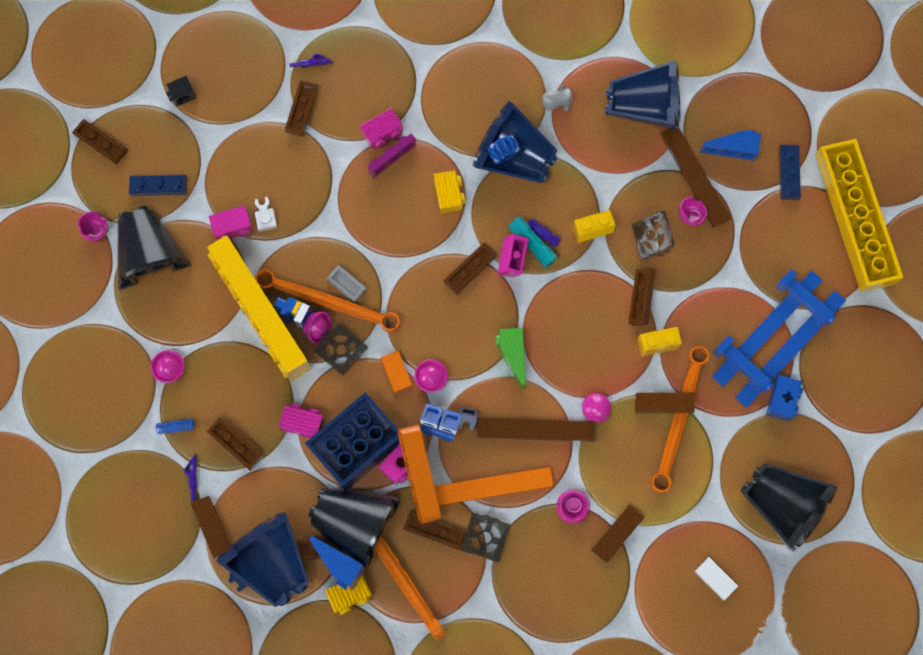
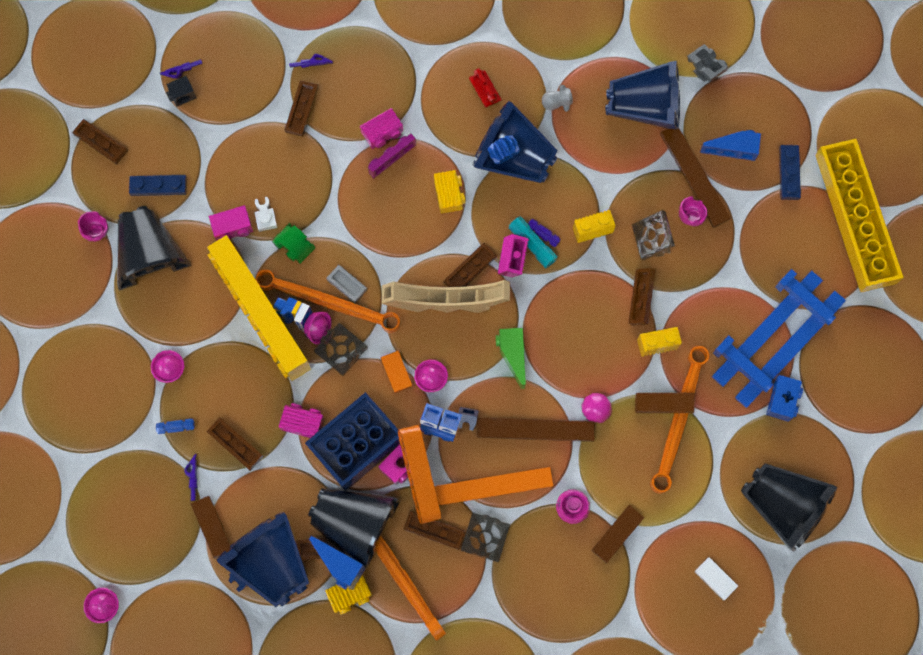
(101, 605): none -> dark pink hat
(179, 69): none -> dark purple hand
(294, 242): none -> green cylinder
(445, 299): none -> tan arch
(484, 88): none -> red hinge
(706, 64): none -> dark grey cylinder

